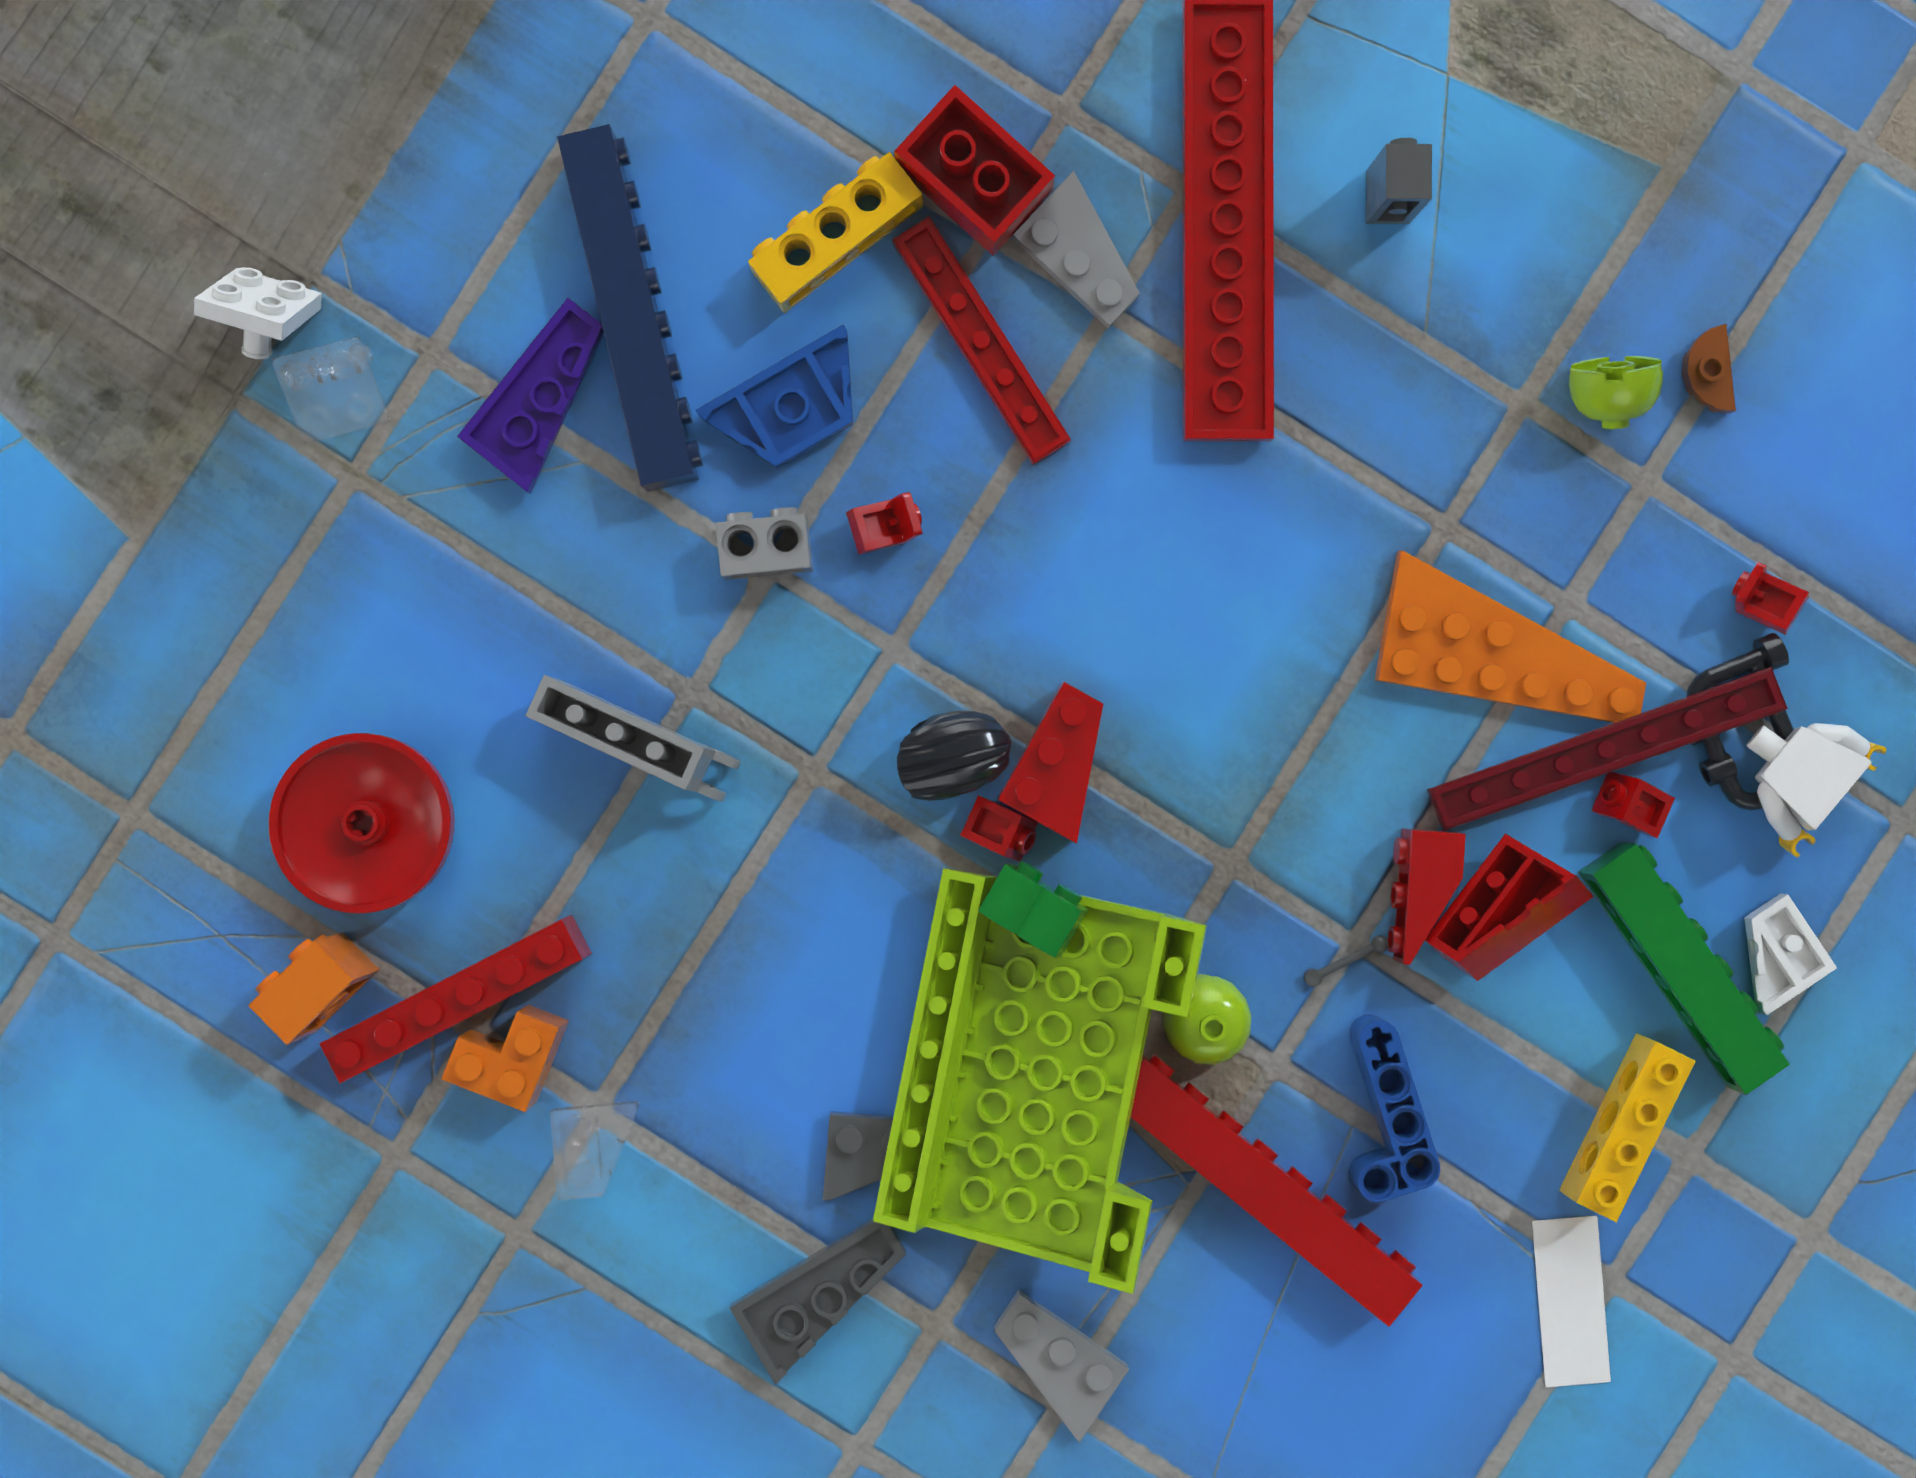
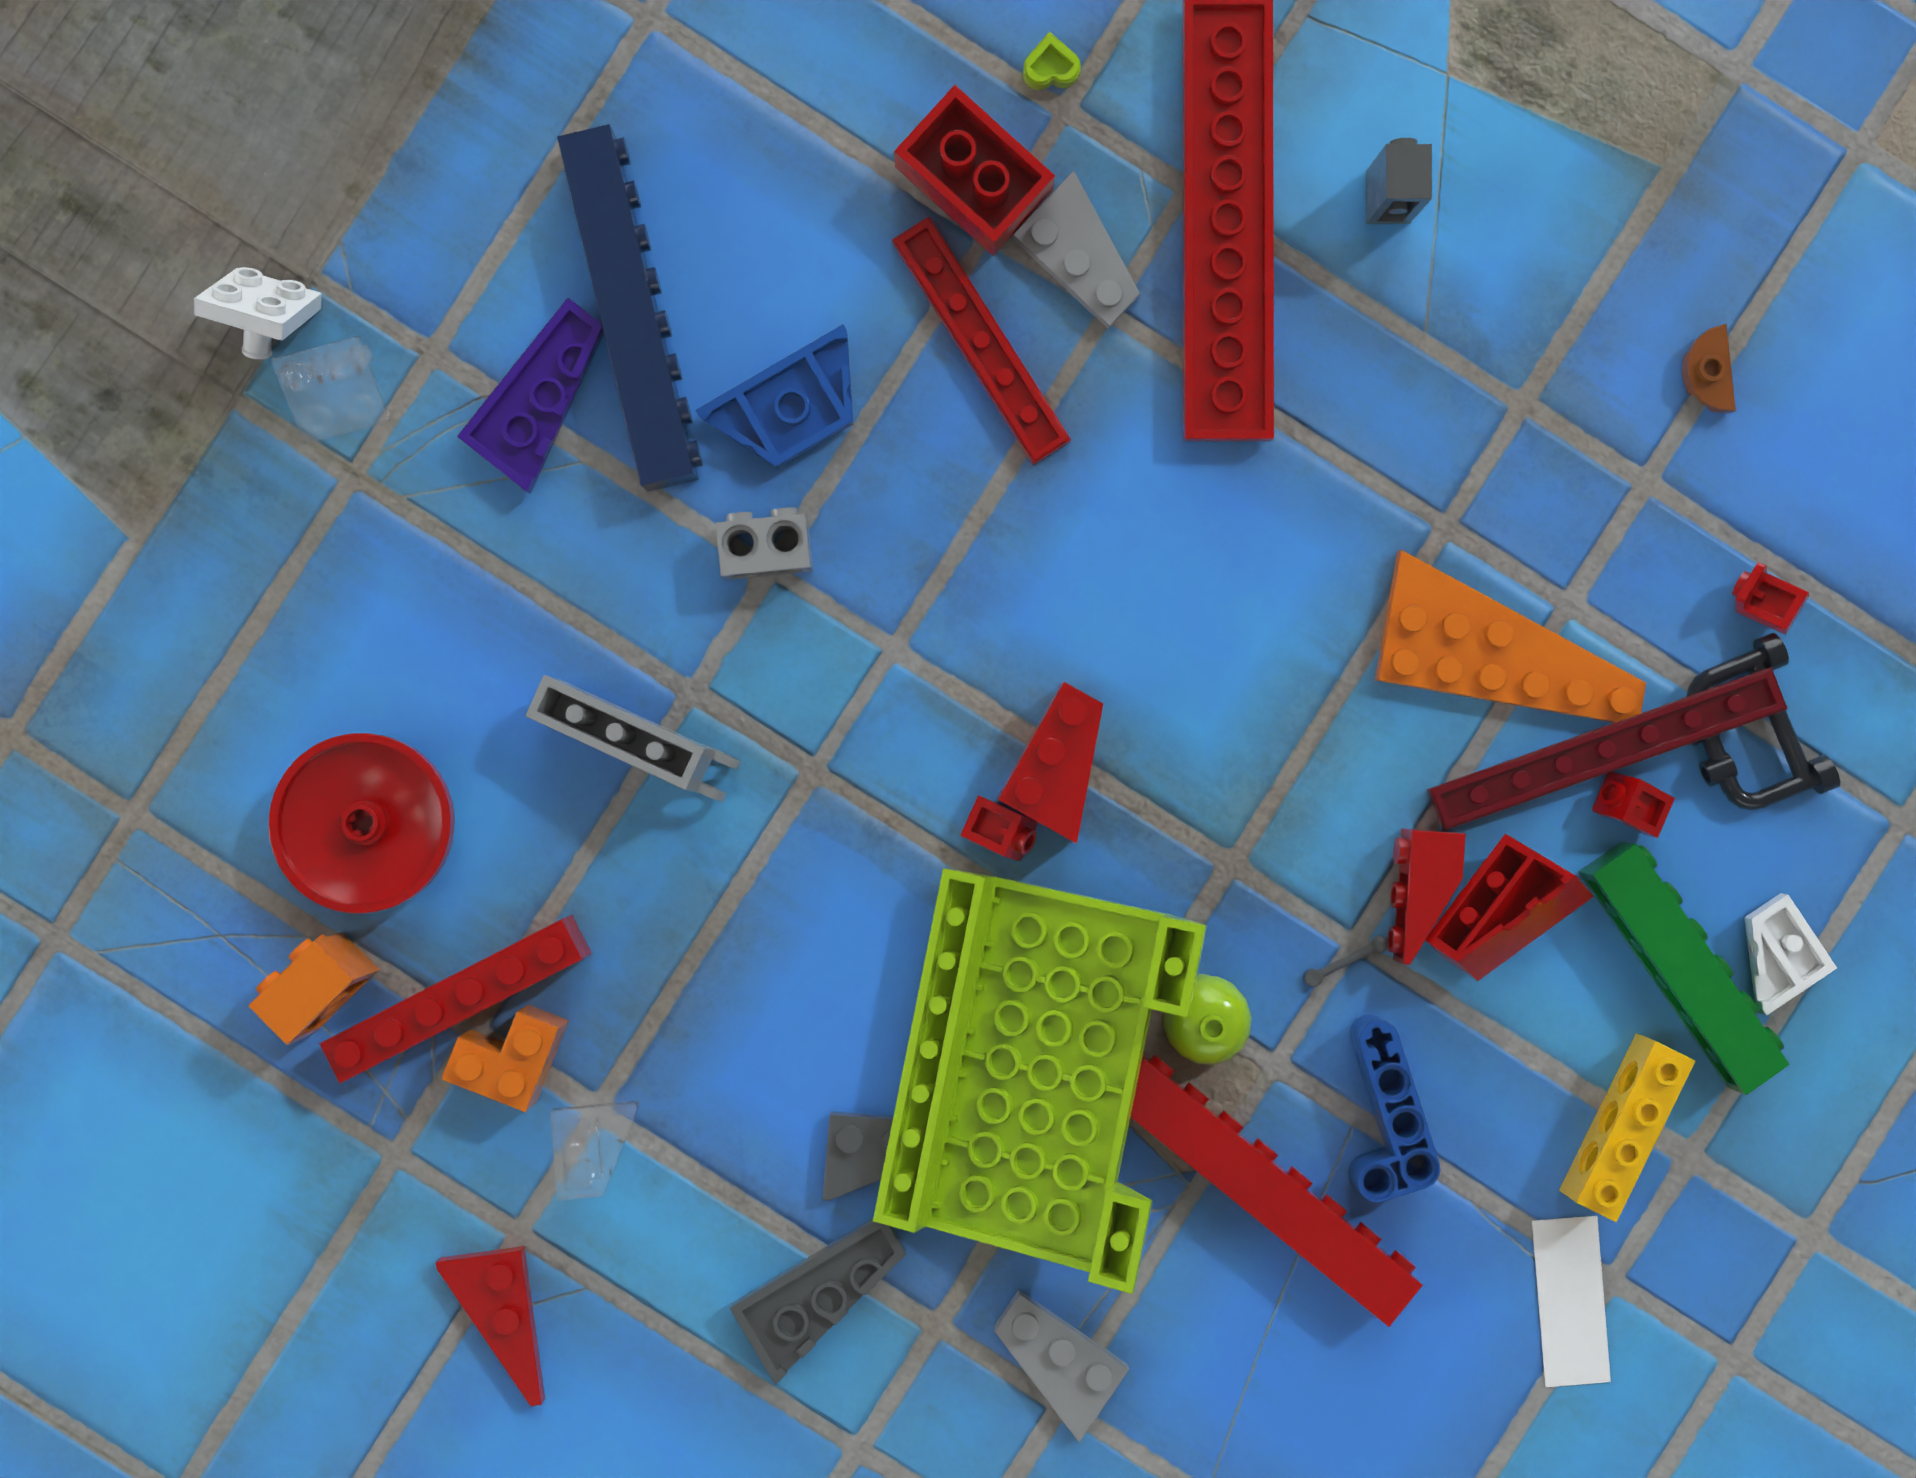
(498, 1300): none -> red wing
(828, 256): yellow brick -> none
(885, 523): red bracket -> none
(952, 755): black hair -> none
(1034, 909): green brick -> none
(1051, 65): none -> lime tile
(1616, 389): lime cylinder -> none
(1808, 775): white torso -> none

